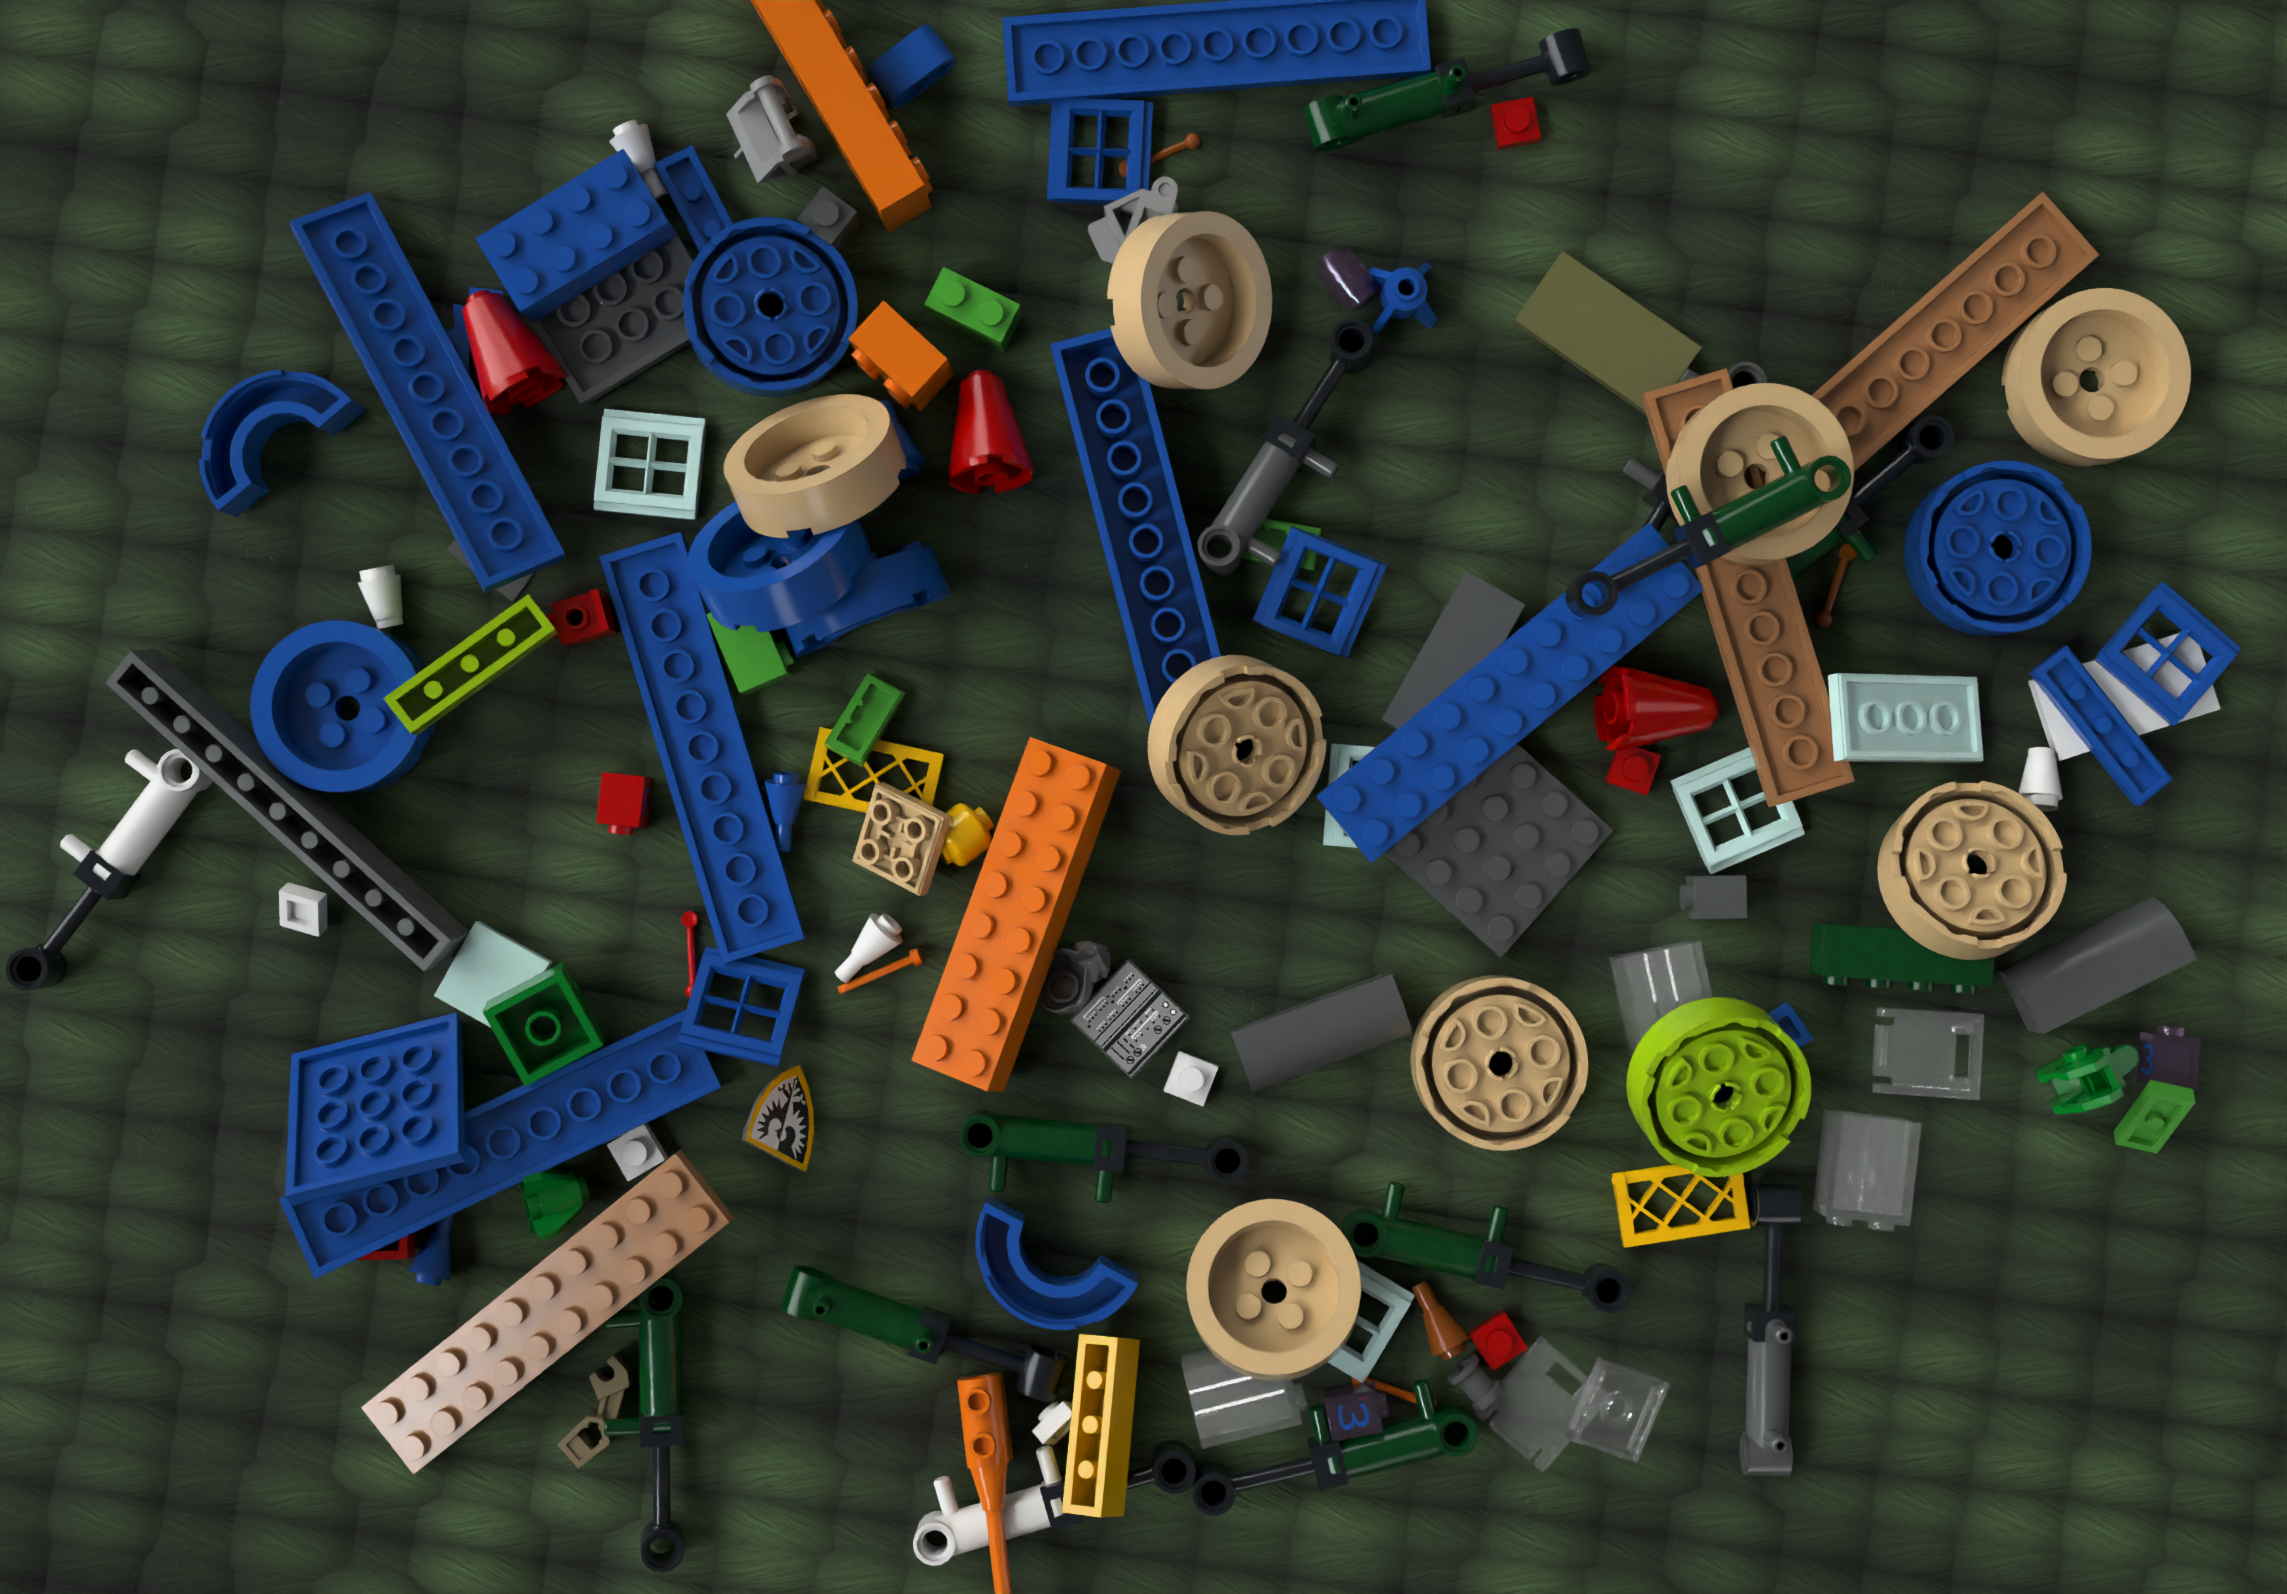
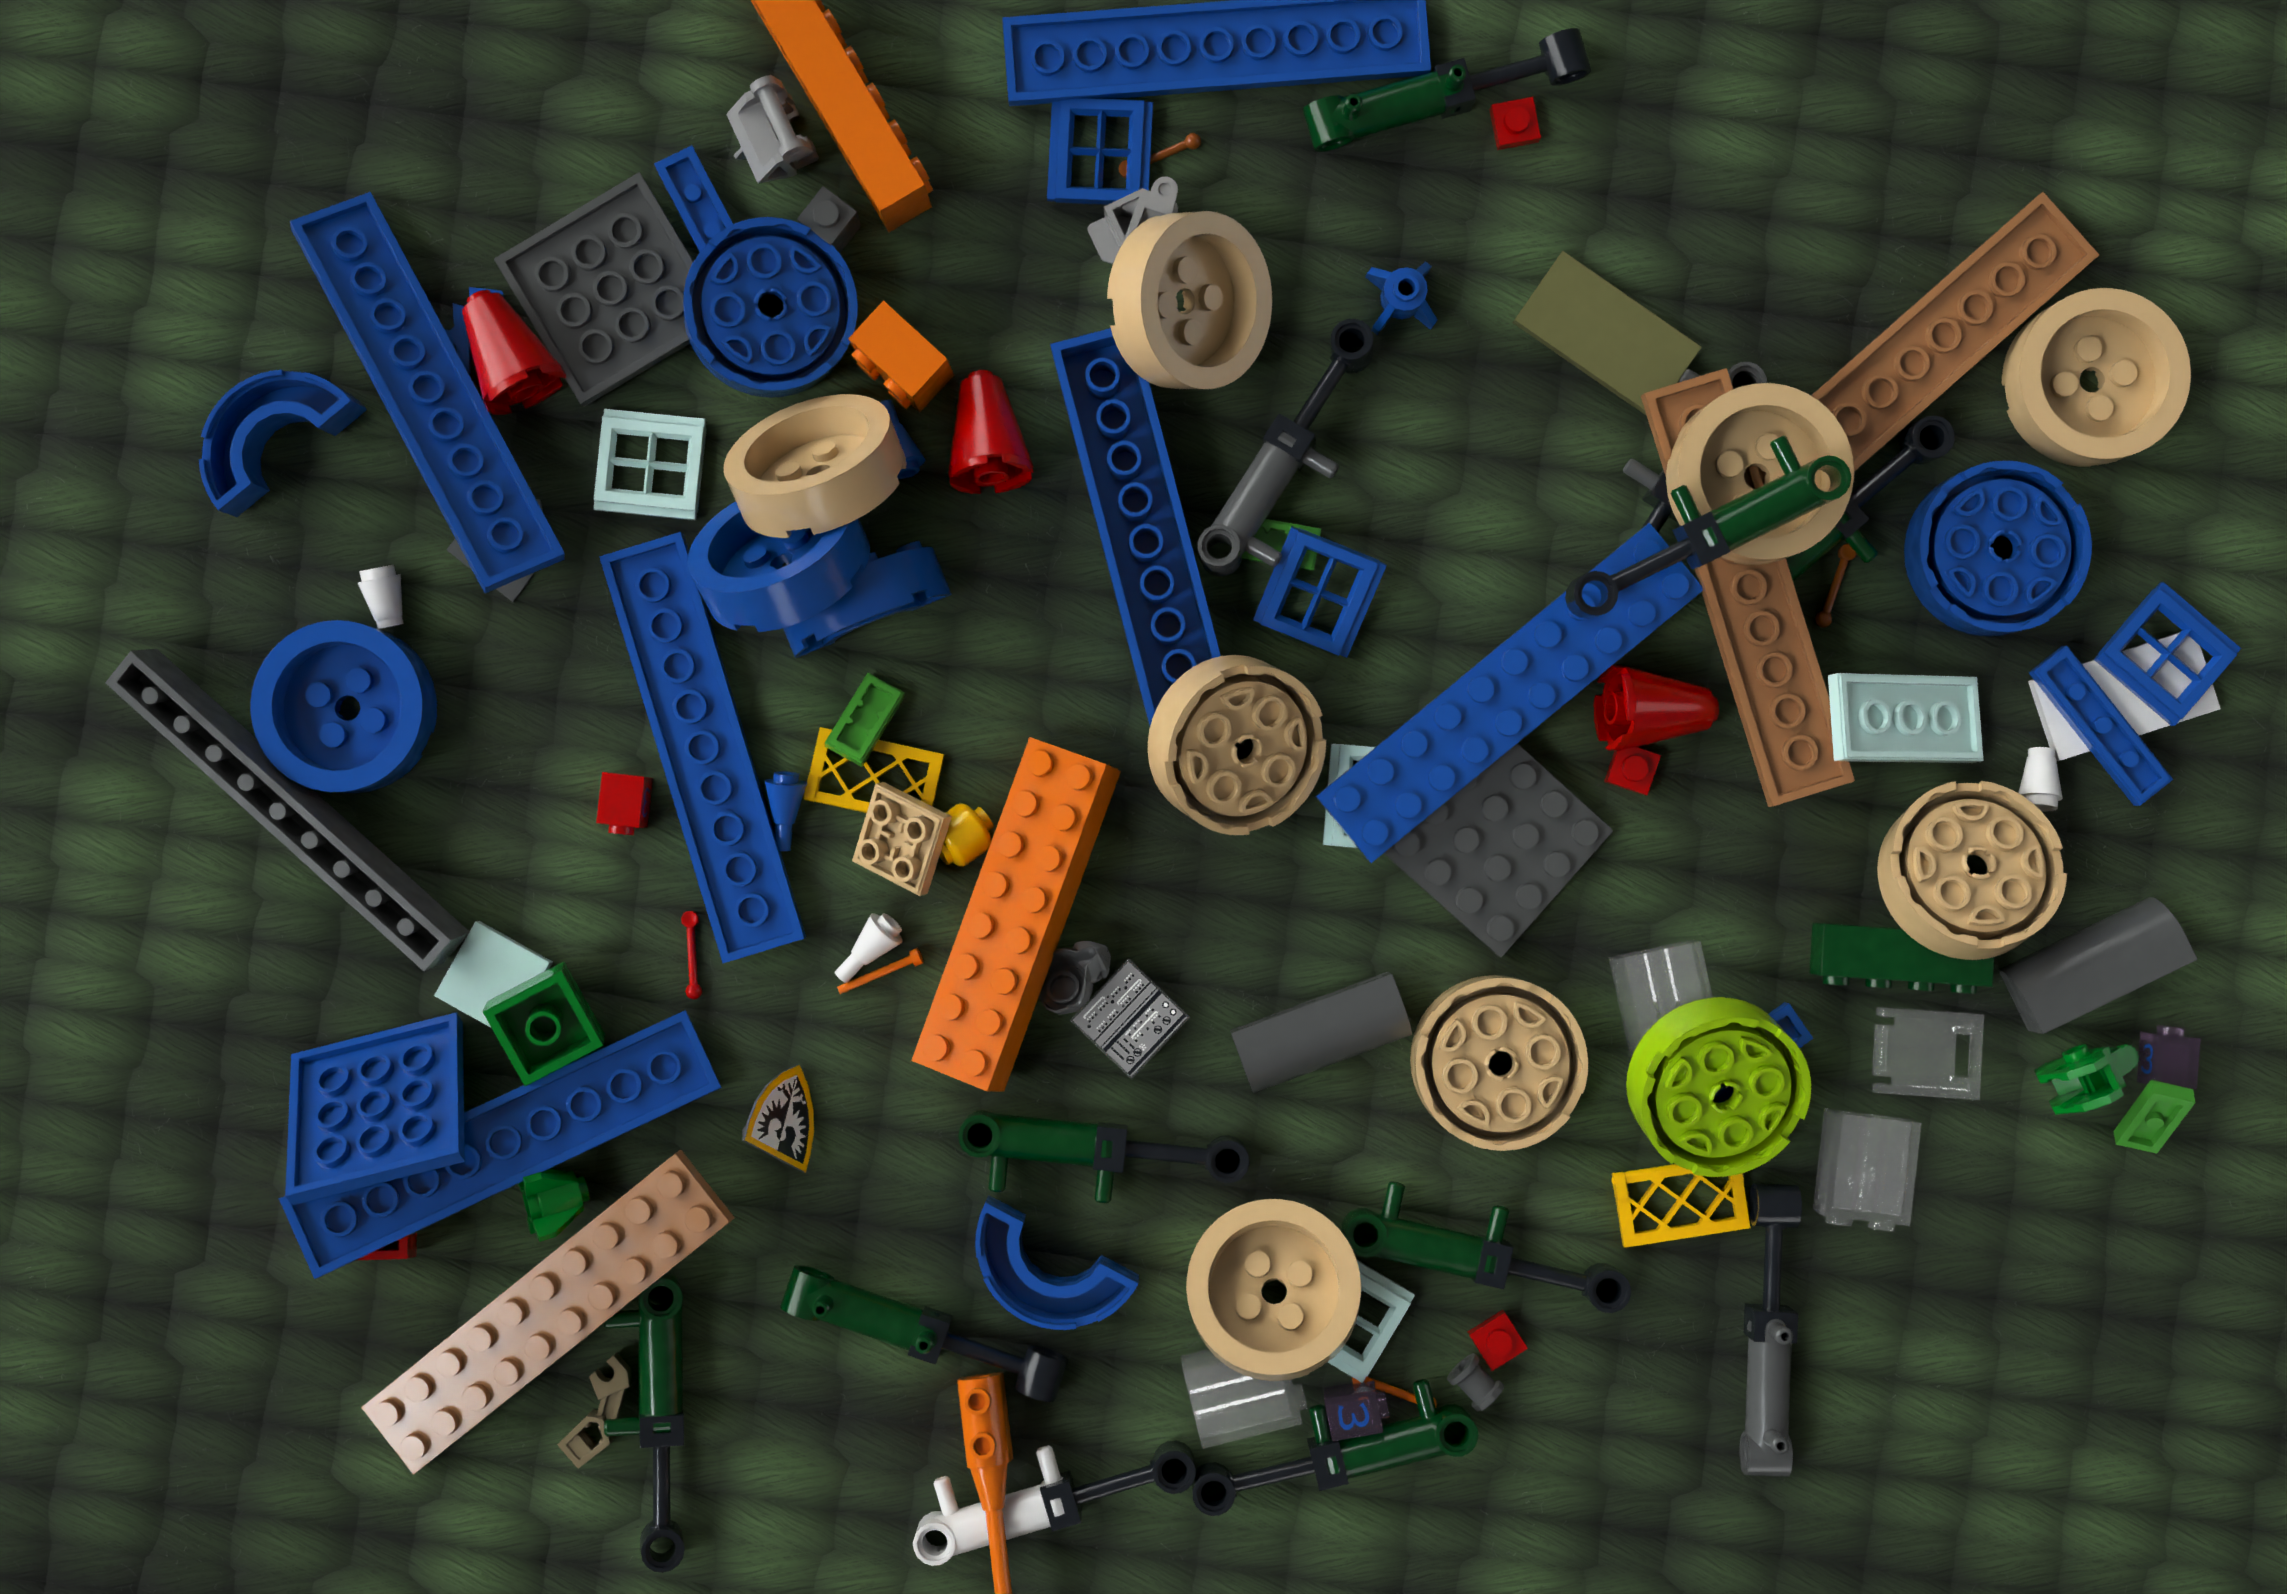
(115, 866): piece -> none
(303, 909): white plate -> none
(434, 1257): blue cone -> none
(470, 665): lime brick -> none
(576, 236): blue brick -> none
(596, 622): red brick -> none
(637, 143): white cone -> none
(637, 1151): white plate -> none
(731, 1042): blue piece -> none
(753, 656): bright green brick -> none
(911, 66): blue beam -> none
(973, 309): bright green brick -> none
(1054, 1422): white plate -> none
(1101, 1426): yellow brick -> none
(1190, 1078): white plate -> none
(1346, 278): clear purple brick -> none
(1442, 1330): dark orange cone -> none
(1465, 633): dark grey brick -> none
(1534, 1407): clear container -> none
(1617, 1409): clear tile -> none
(1714, 897): dark grey brick -> none
(1746, 845): light aqua piece -> none

